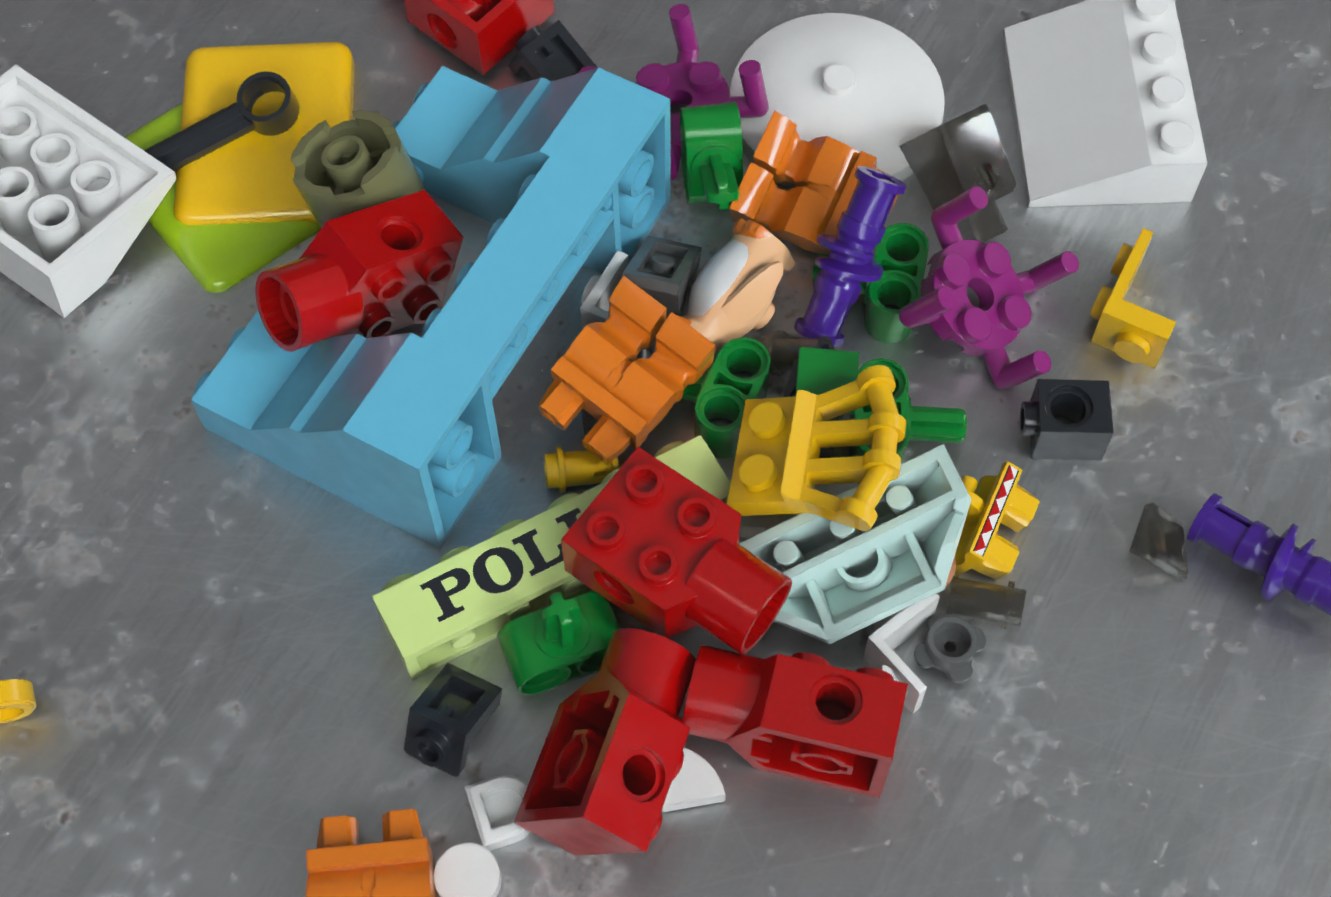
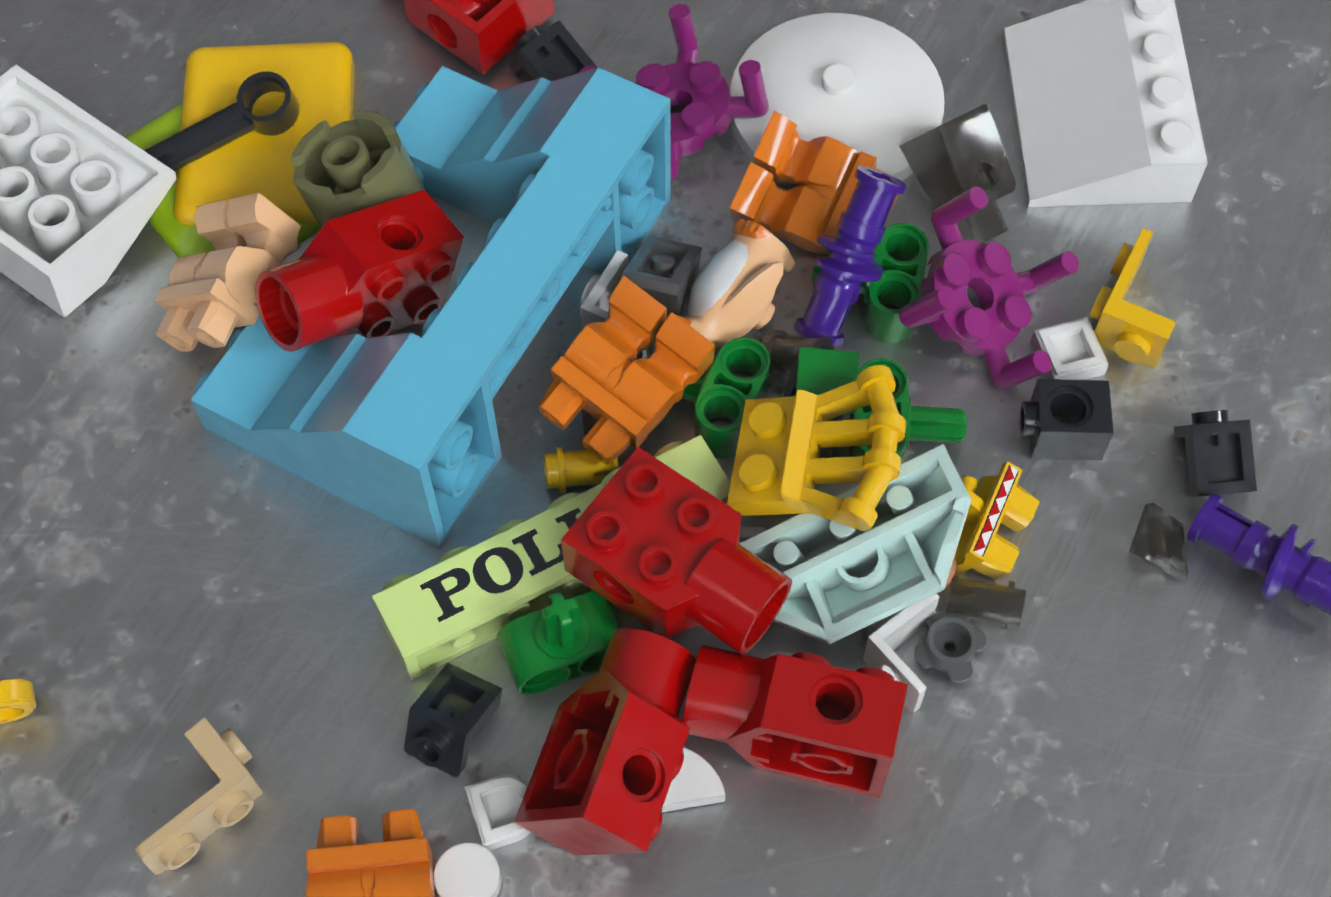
(217, 289): none -> light nougat hips
(220, 806): none -> tan bracket
(712, 153): green beam -> none
(1072, 350): none -> white tile
(1218, 454): none -> black bracket

